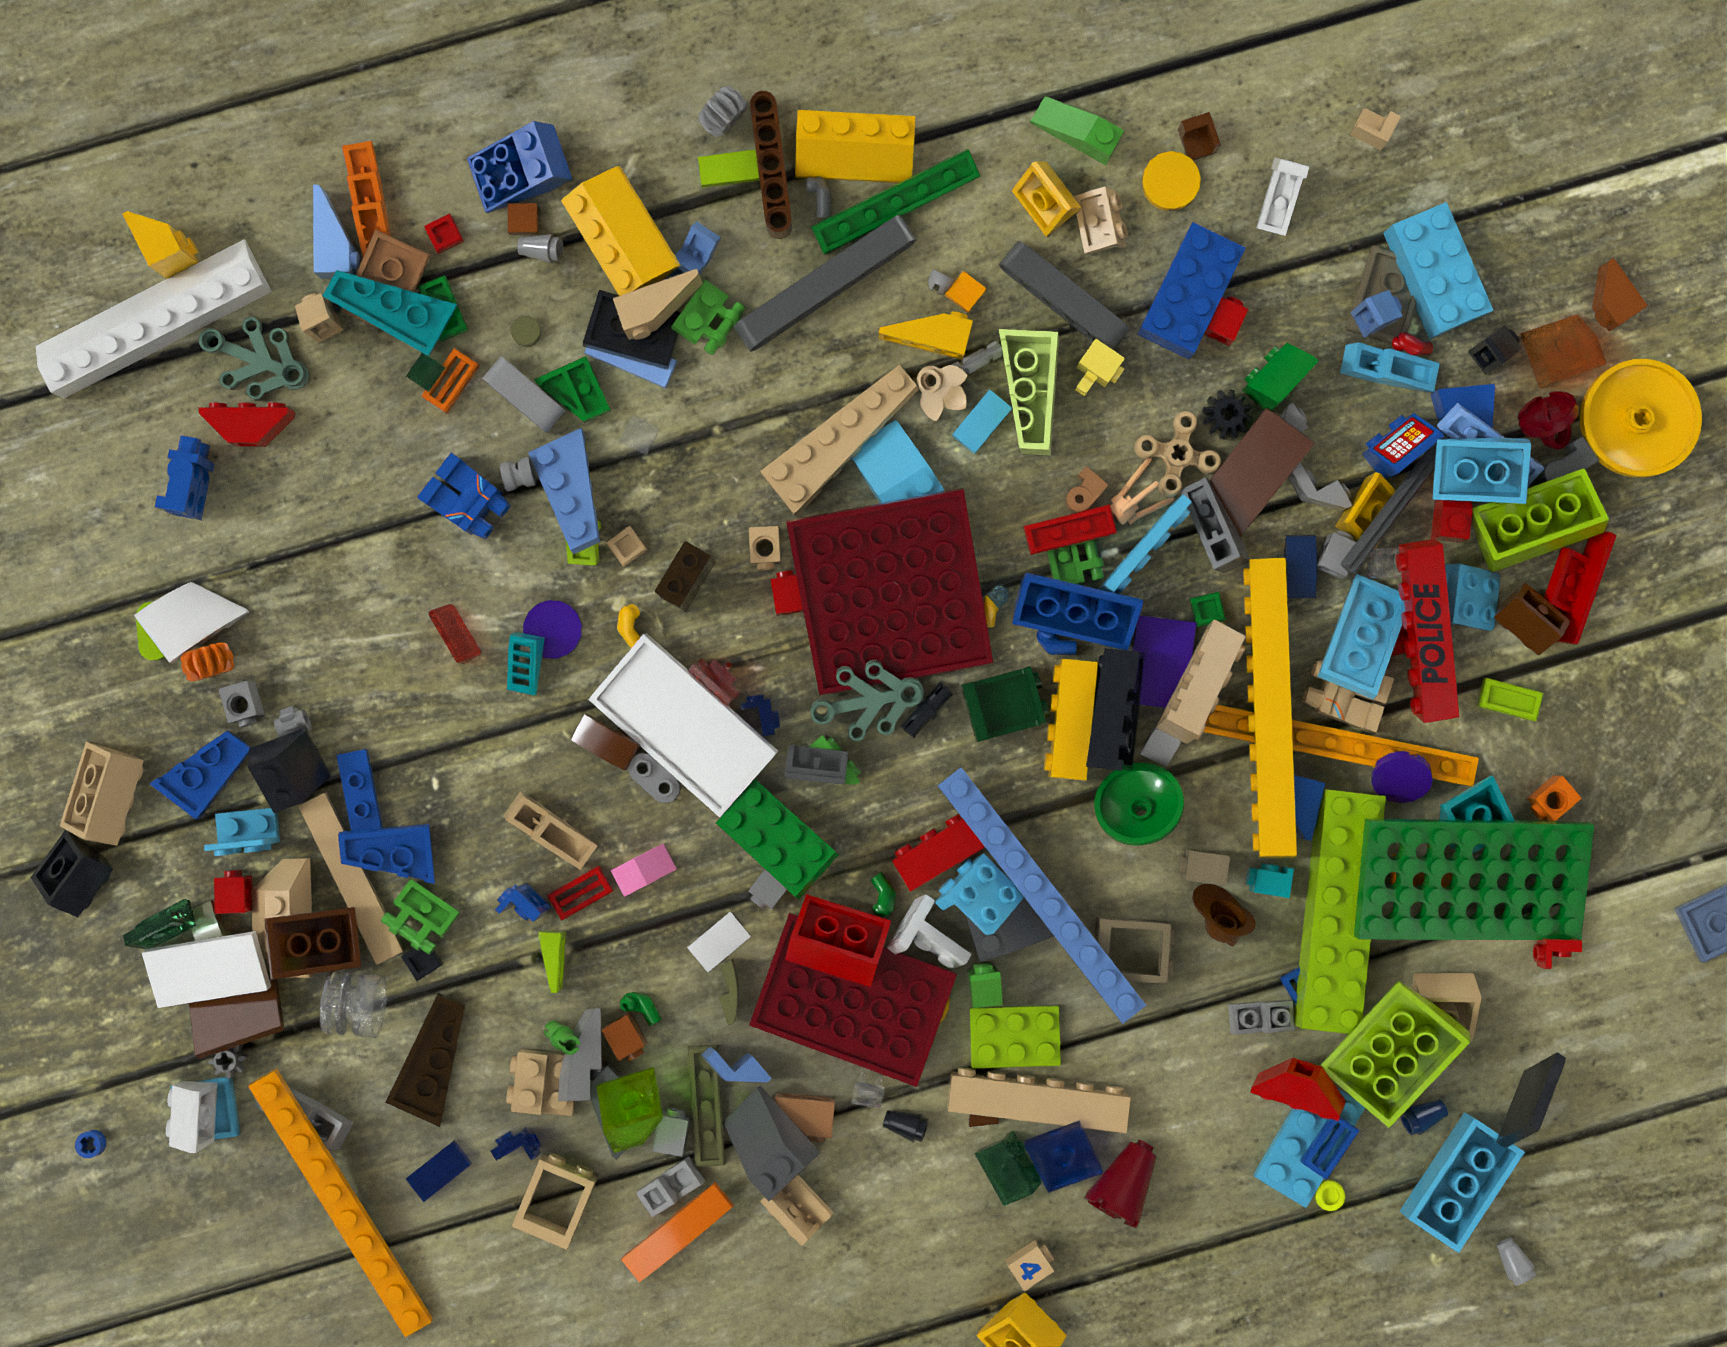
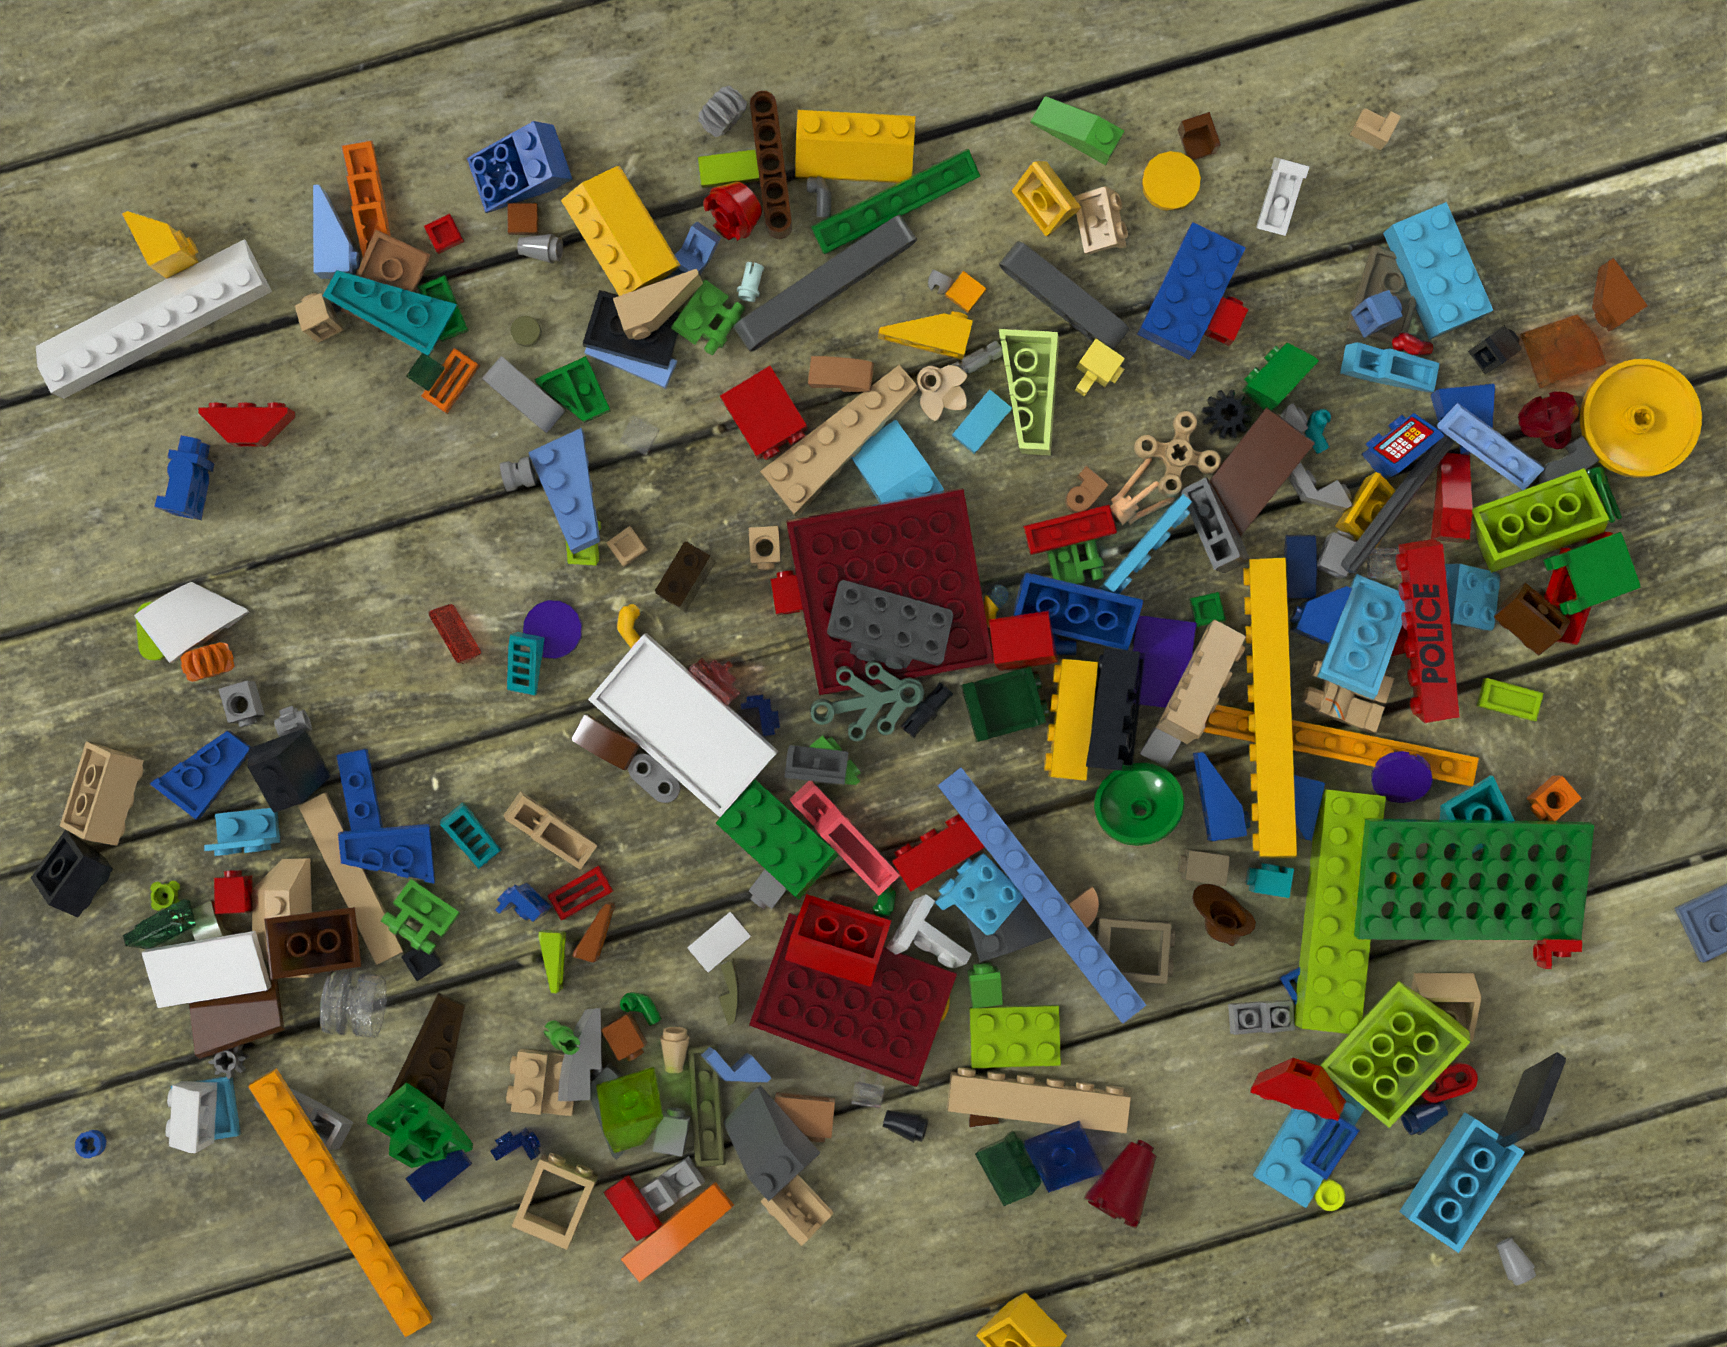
(158, 890): none -> lime plate
(259, 361): sand green plant -> none
(417, 1128): none -> green slope
(454, 833): none -> teal slope
(473, 502): blue hips -> none
(594, 938): none -> dark orange slope
(632, 1208): none -> red tile
(643, 869): bright pink slope -> none
(674, 1048): none -> tan cone
(734, 210): none -> red cone
(750, 283): none -> light aqua pin
(764, 413): none -> red panel
(841, 373): none -> medium nougat slope
(844, 837): none -> coral slope
(889, 626): none -> dark grey bracket
(1023, 641): none -> red slope
(1031, 1264): tan brick -> none
(1086, 906): none -> light nougat tile
(1220, 807): none -> blue slope
(1316, 427): none -> teal arm
(1319, 616): none -> blue slope
(1448, 1087): none -> red plate
(1482, 469): medium azure slope -> none
(1597, 572): none -> green flag
(1602, 487): none -> green plant

